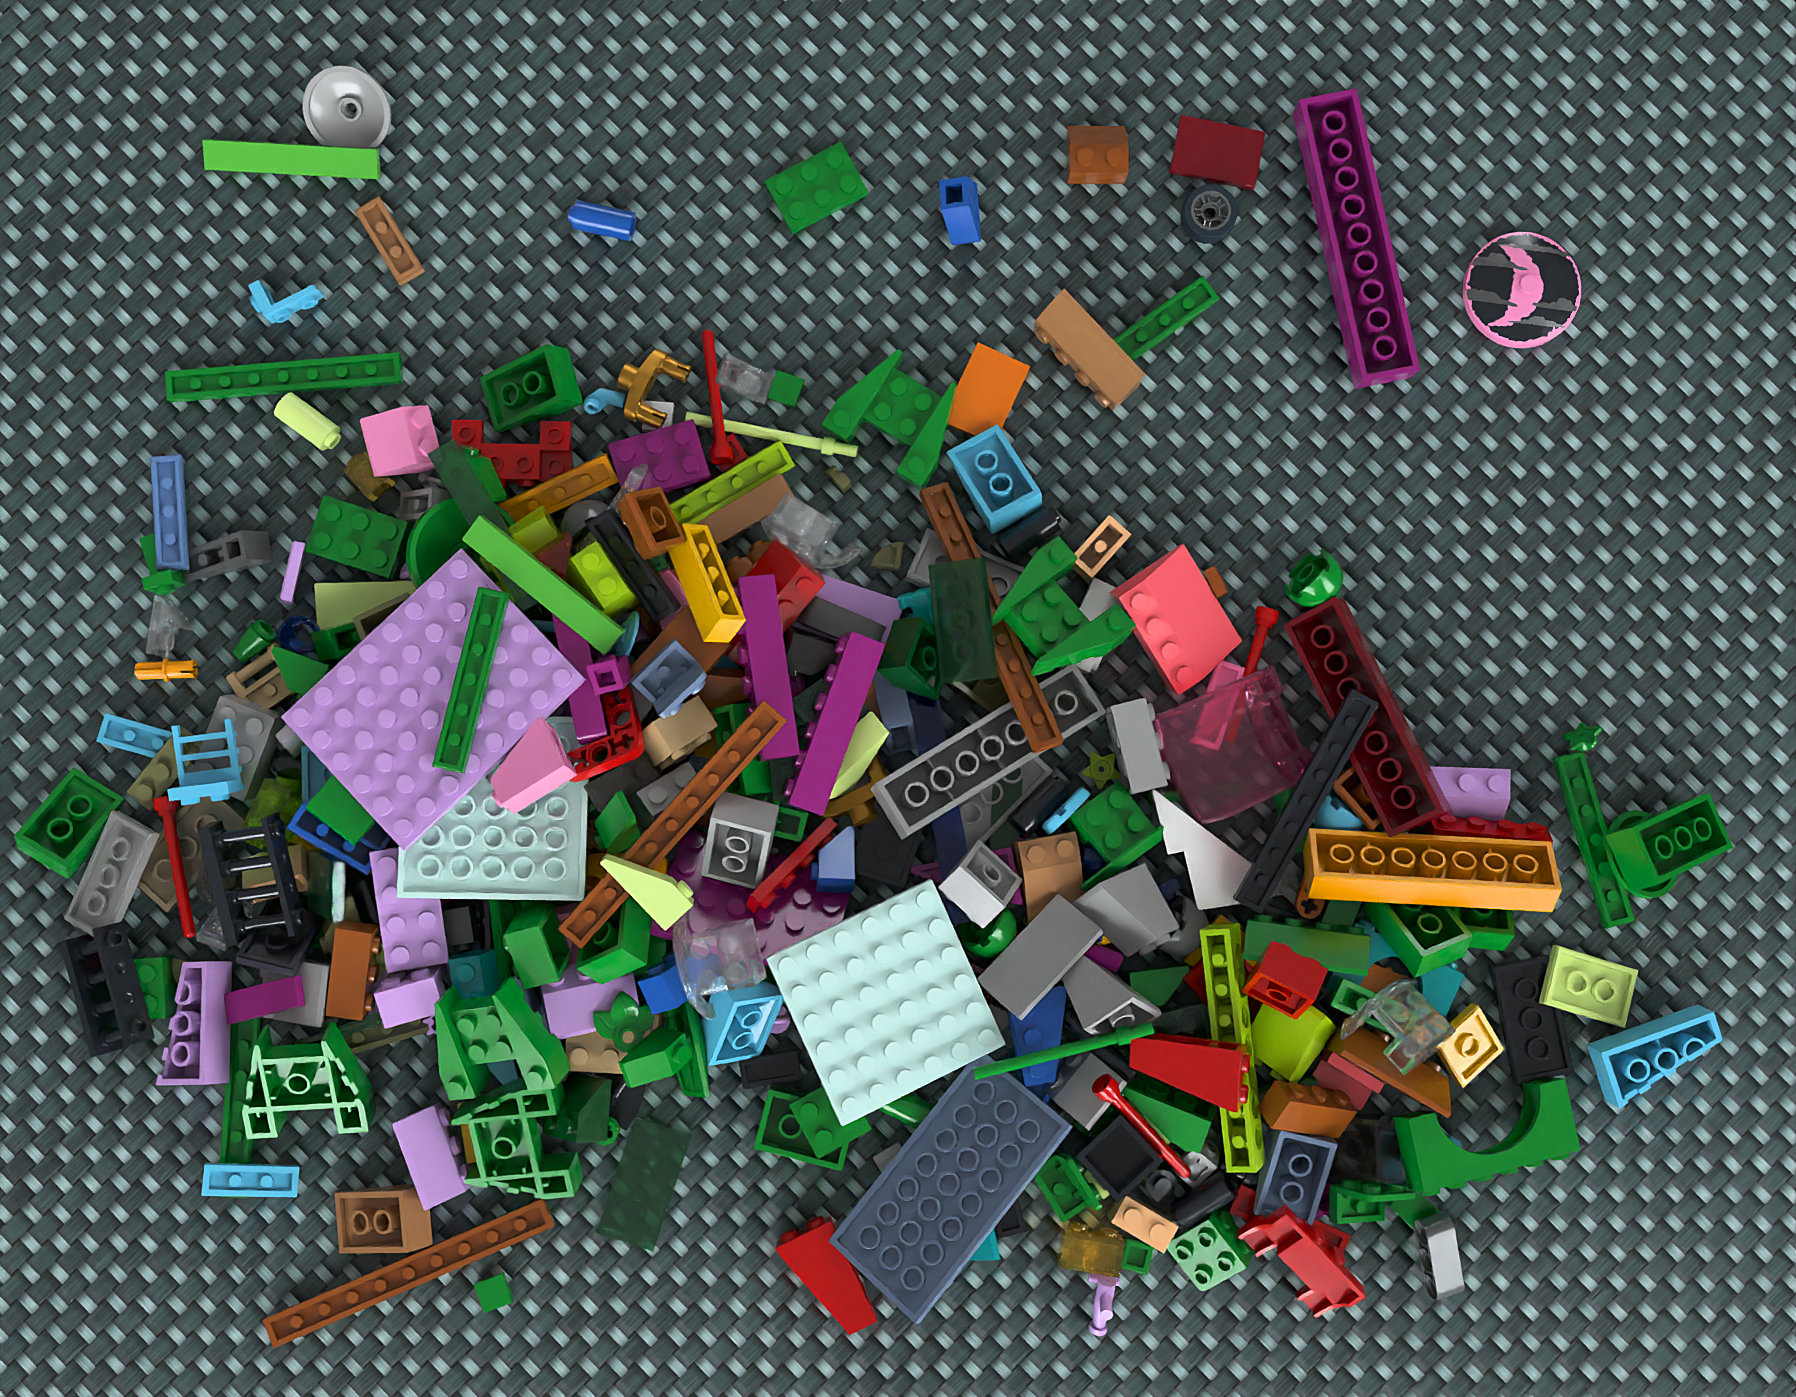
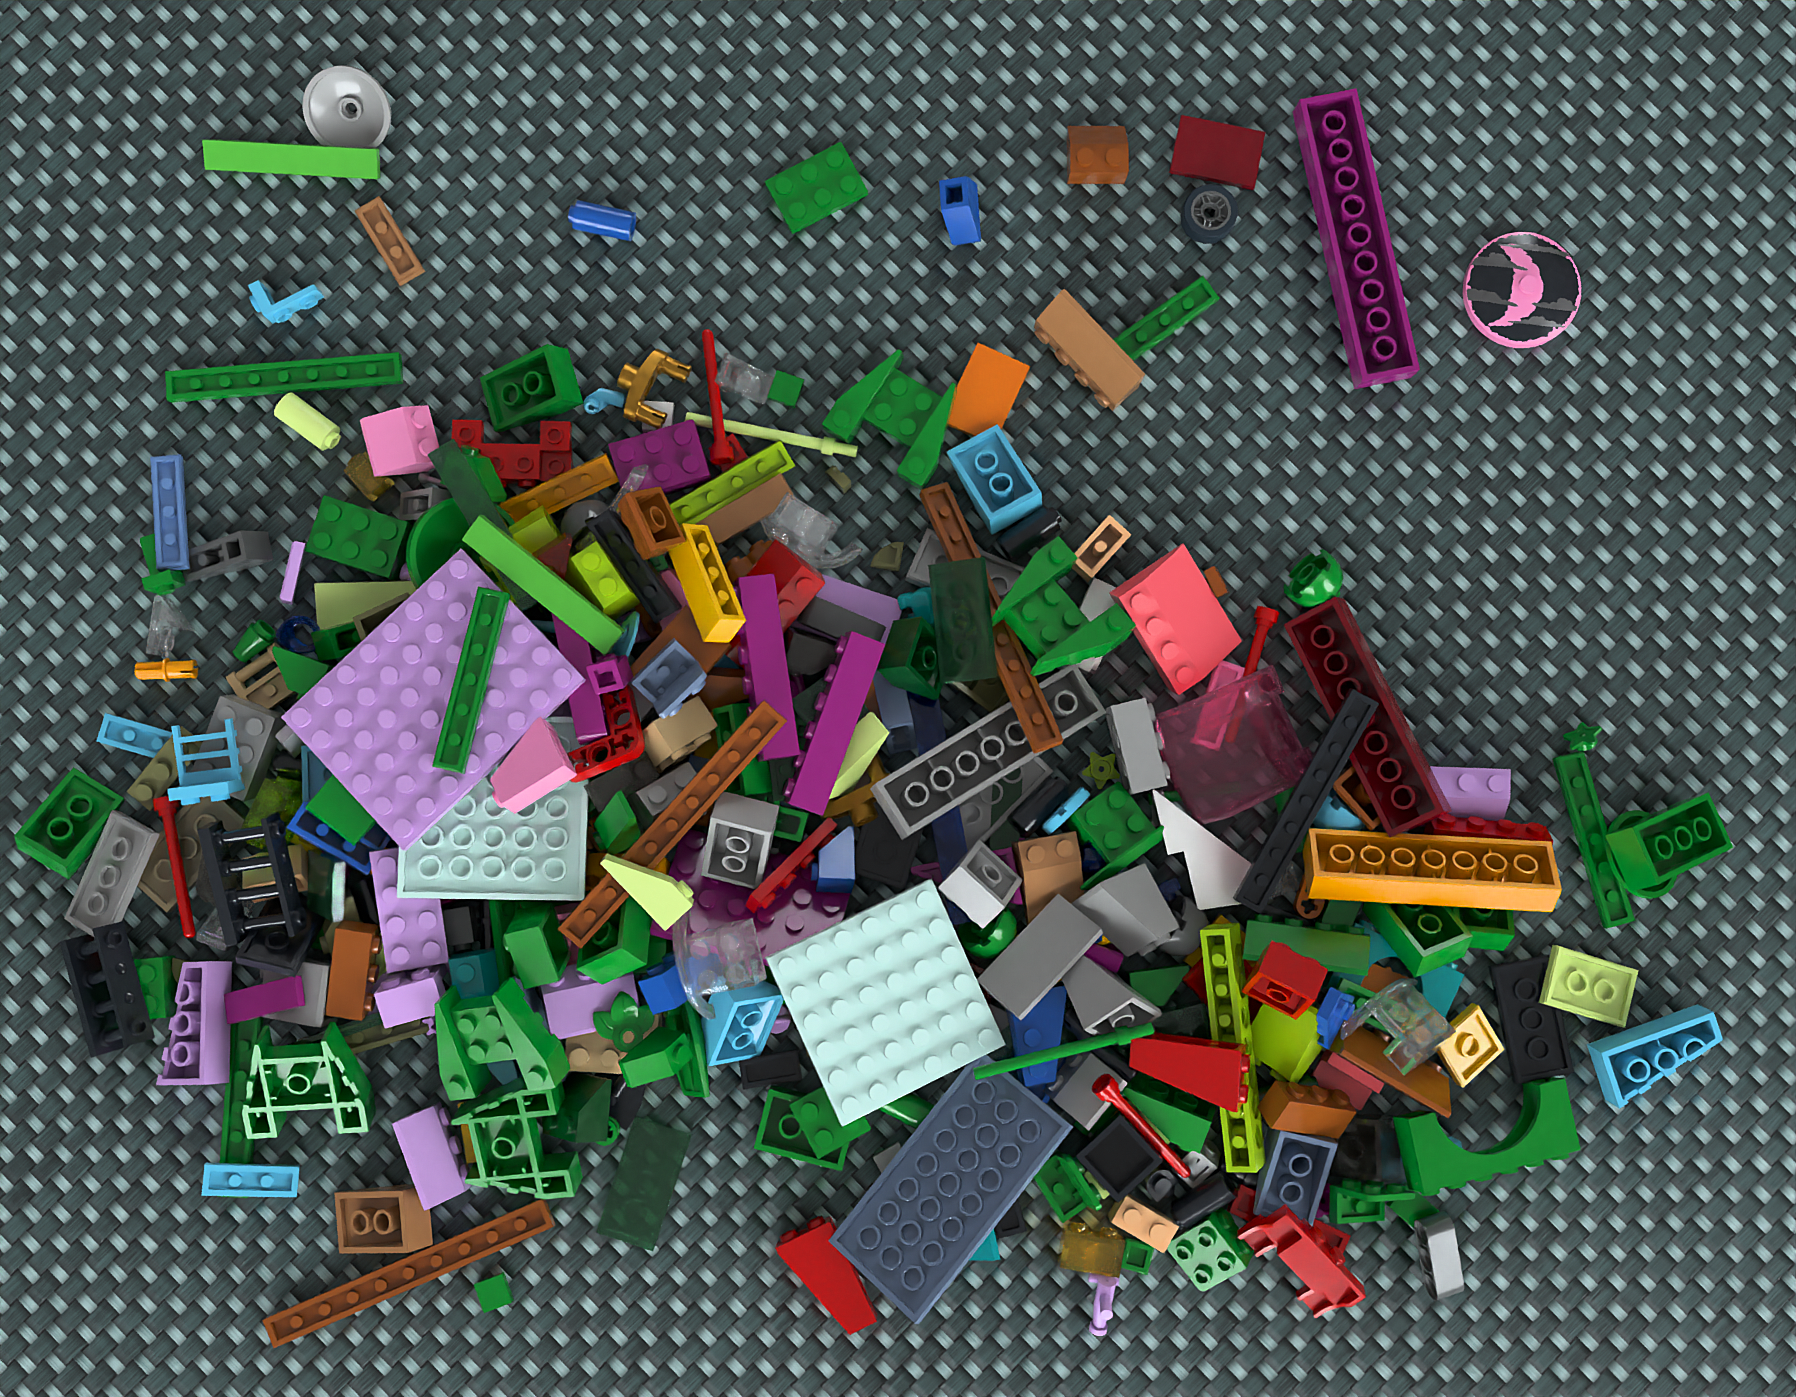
(1334, 1010): none -> blue wing

